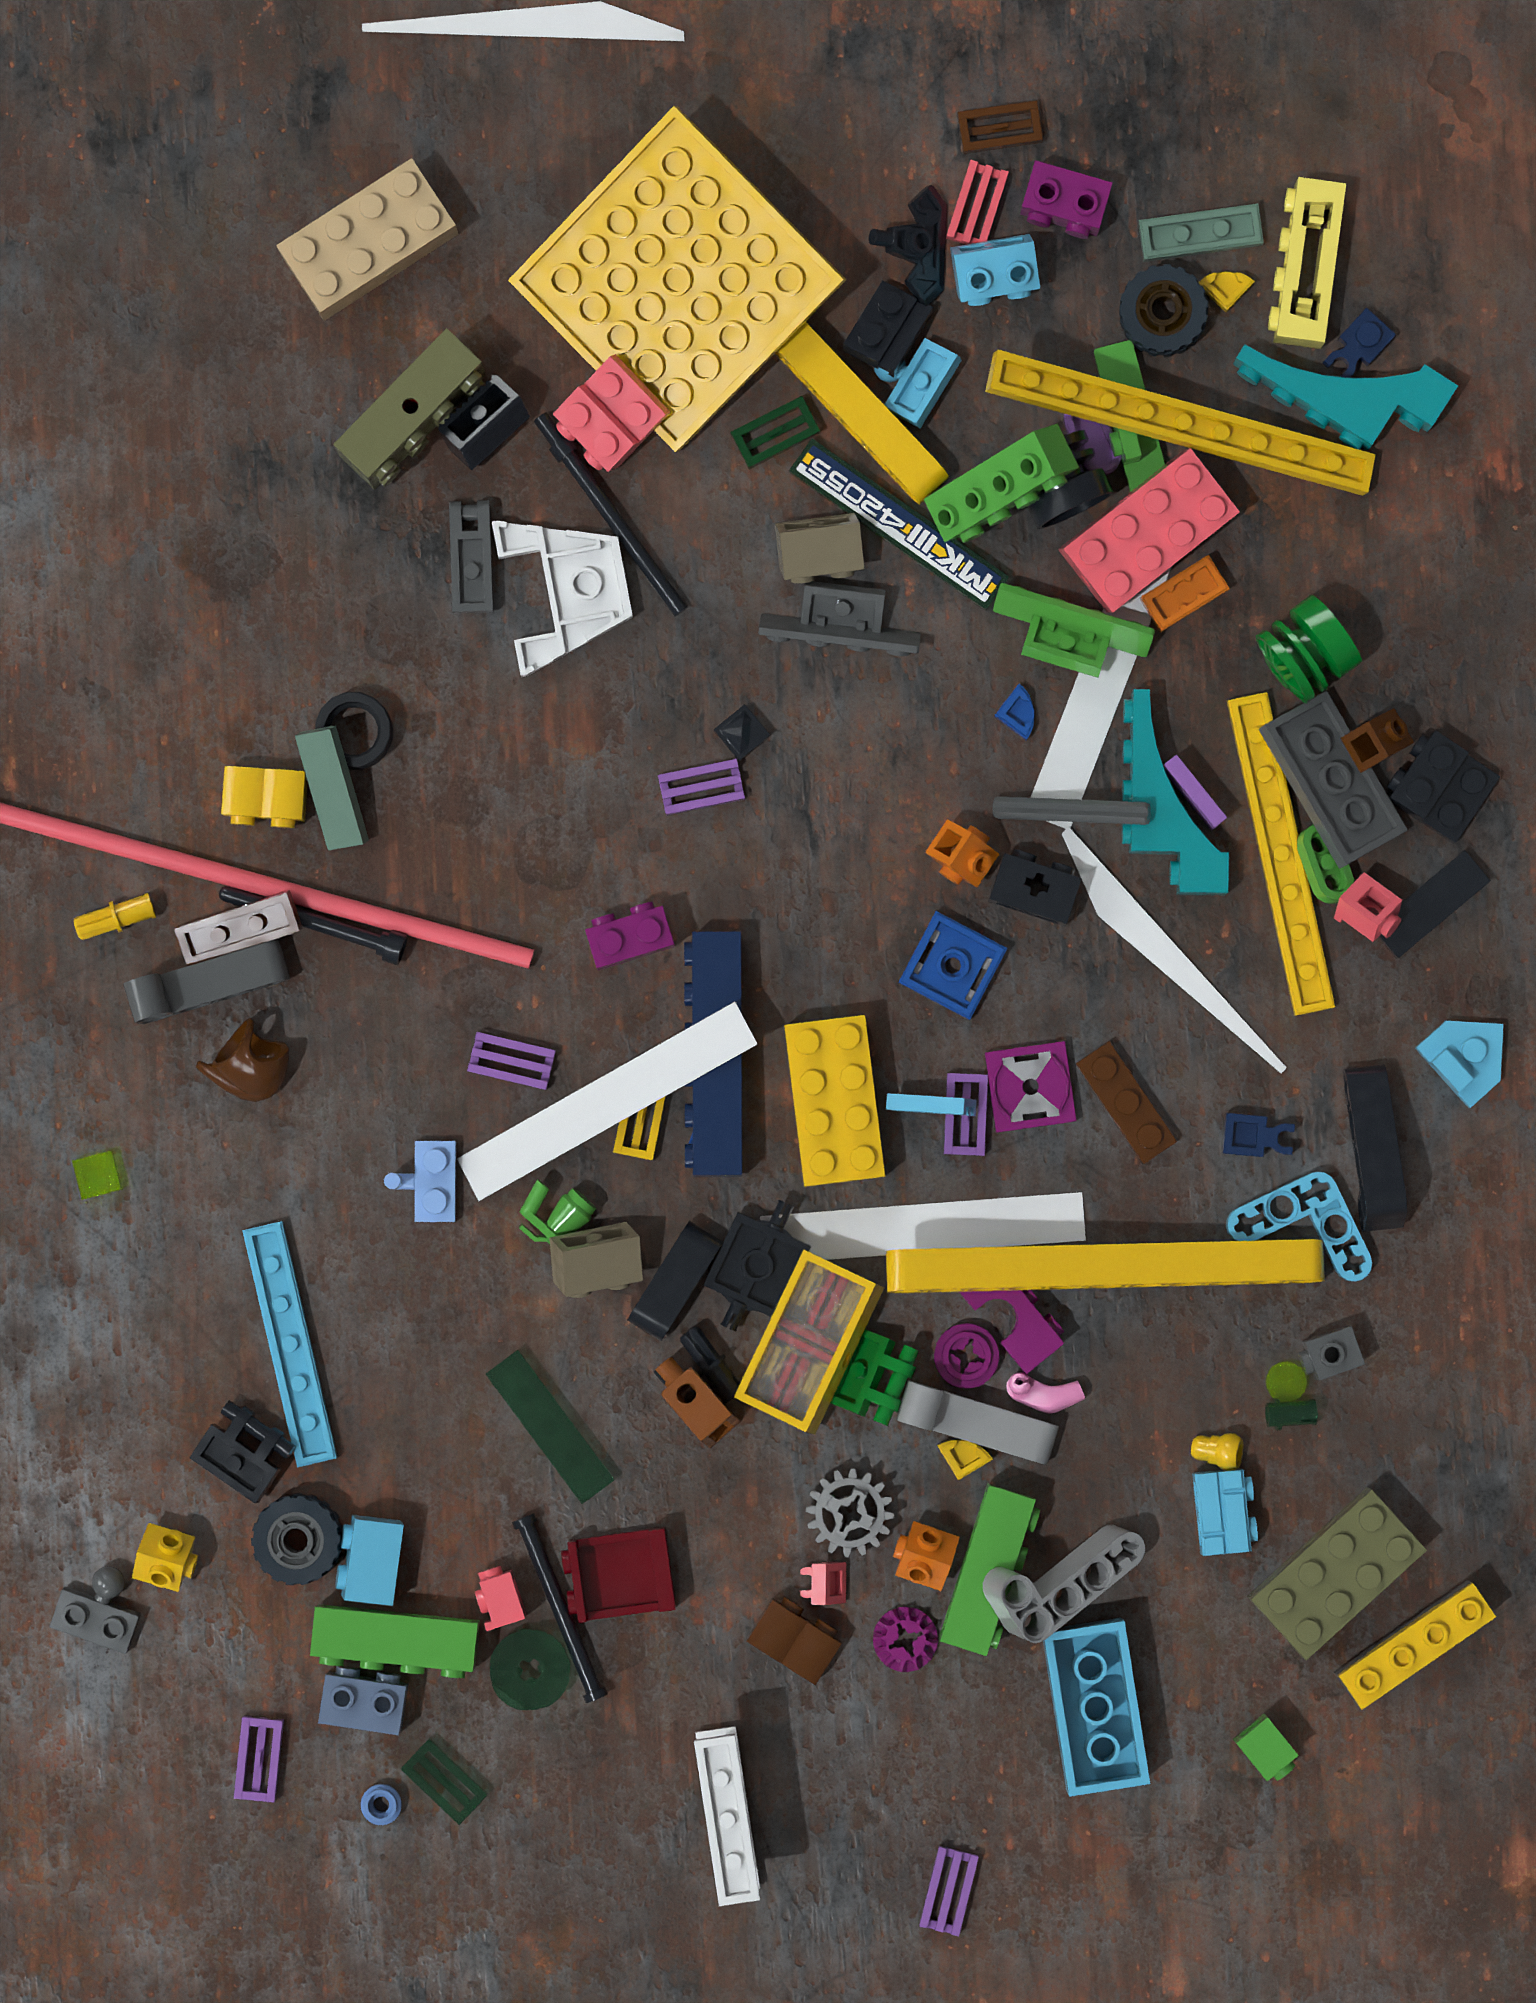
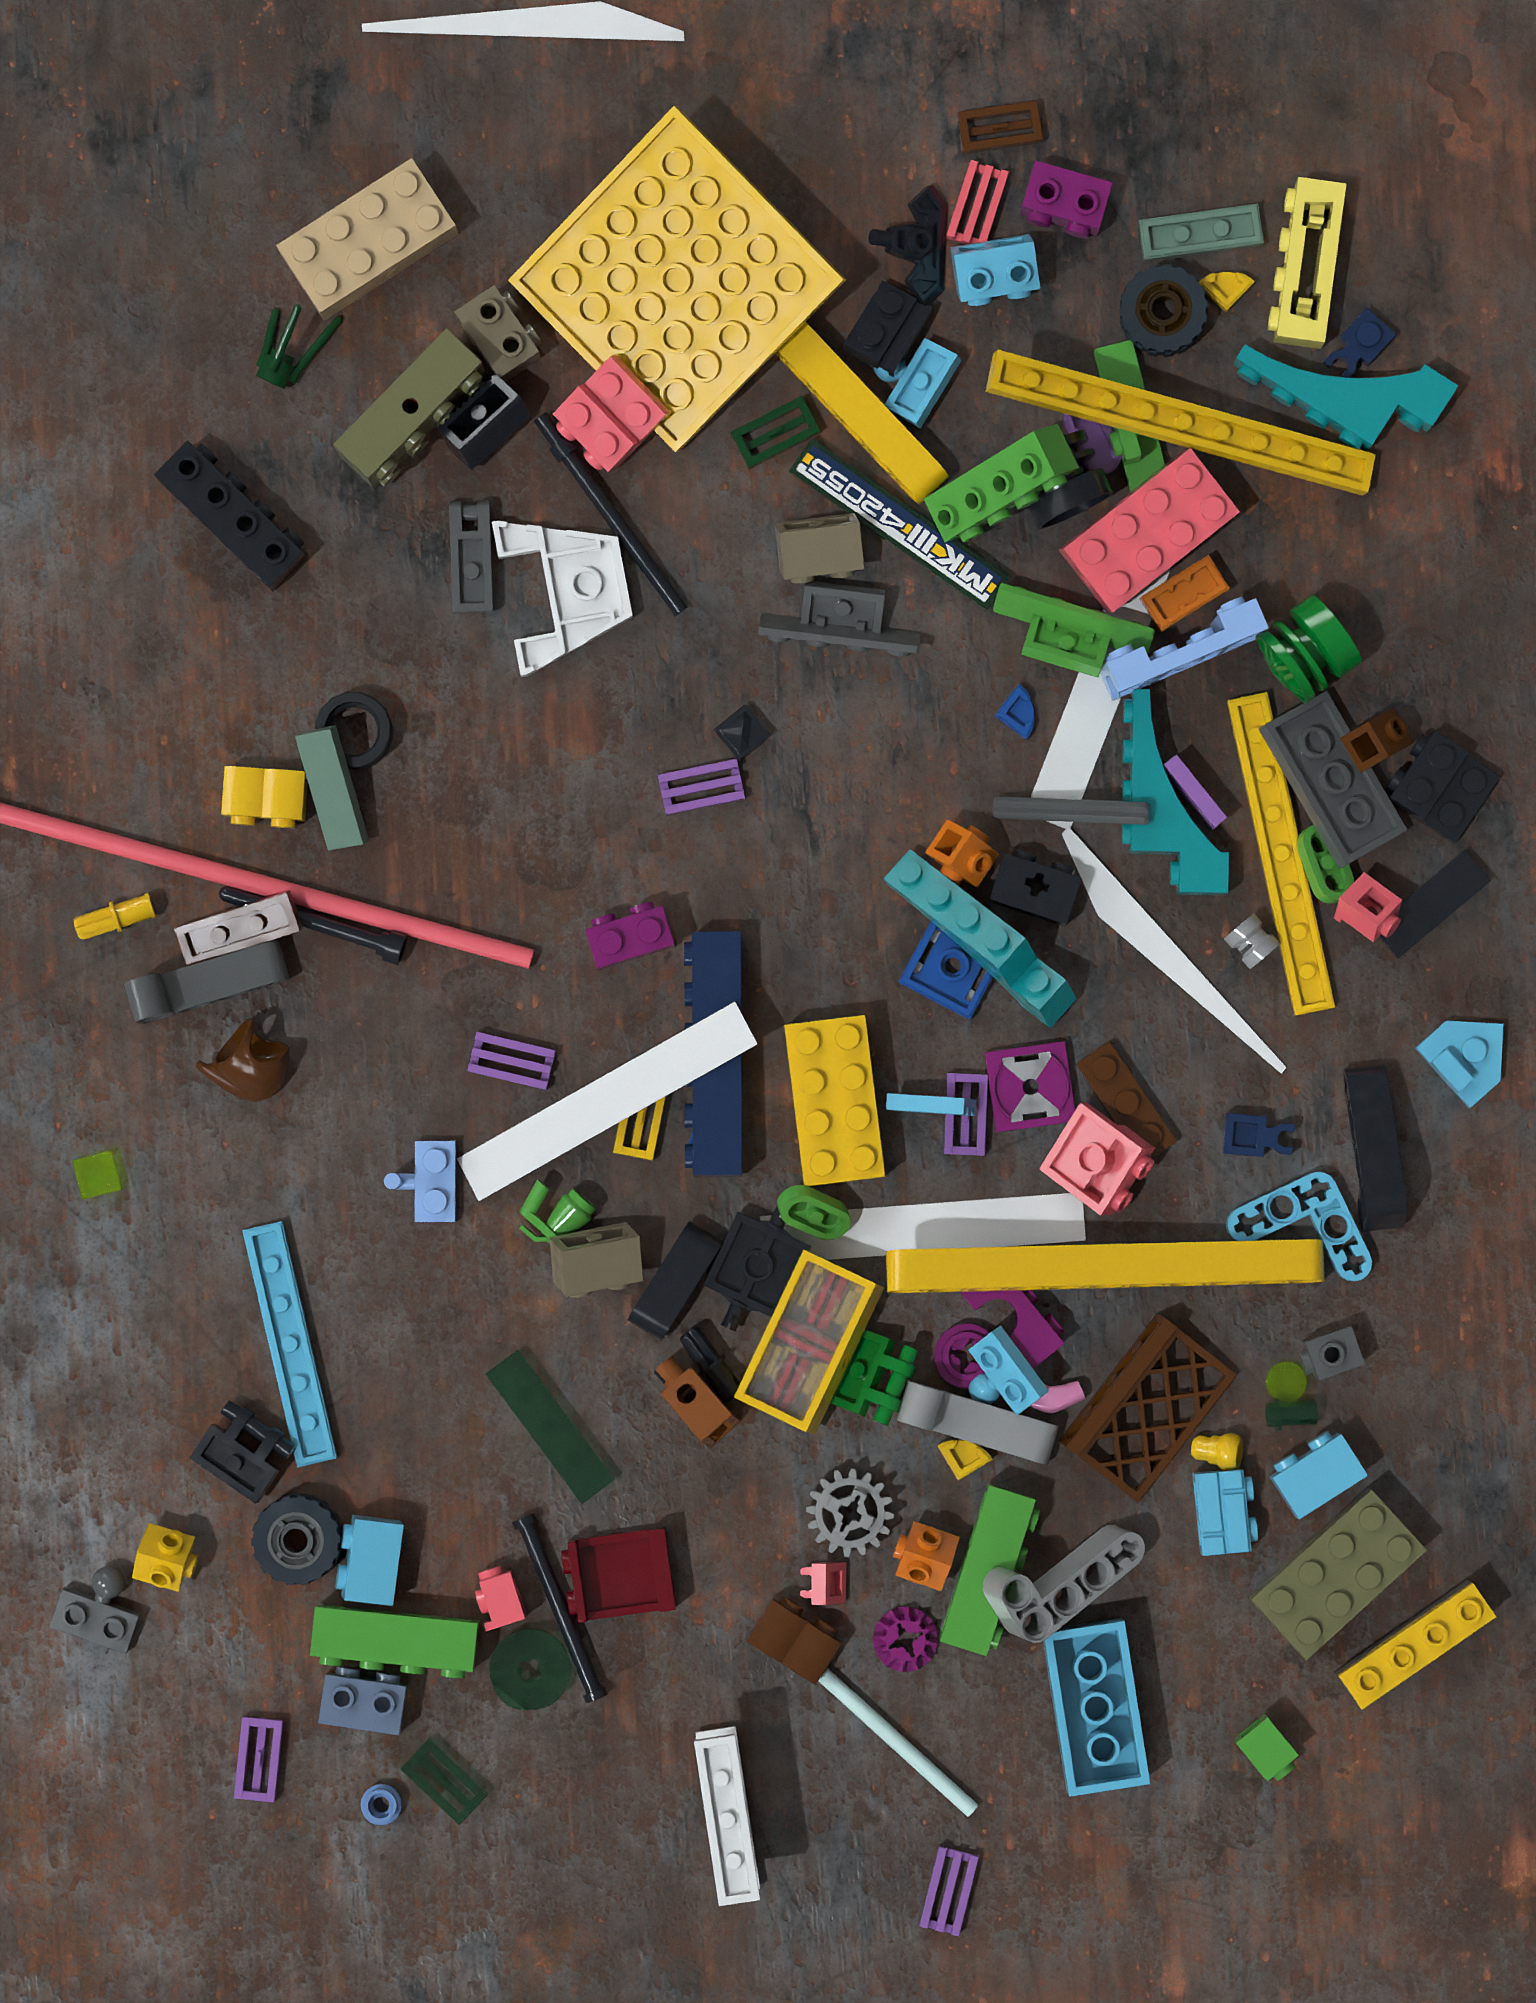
(230, 515): none -> black brick
(275, 364): none -> dark green plant
(498, 333): none -> dark tan brick
(814, 1212): none -> bright green plate
(898, 1742): none -> light aqua piece
(984, 937): none -> teal arch
(1005, 1373): none -> medium azure plate
(1098, 1160): none -> coral plate
(1119, 1387): none -> reddish brown fence
(1132, 669): none -> light blue piece
(1252, 941): none -> light grey wheel
(1317, 1474): none -> medium azure brick

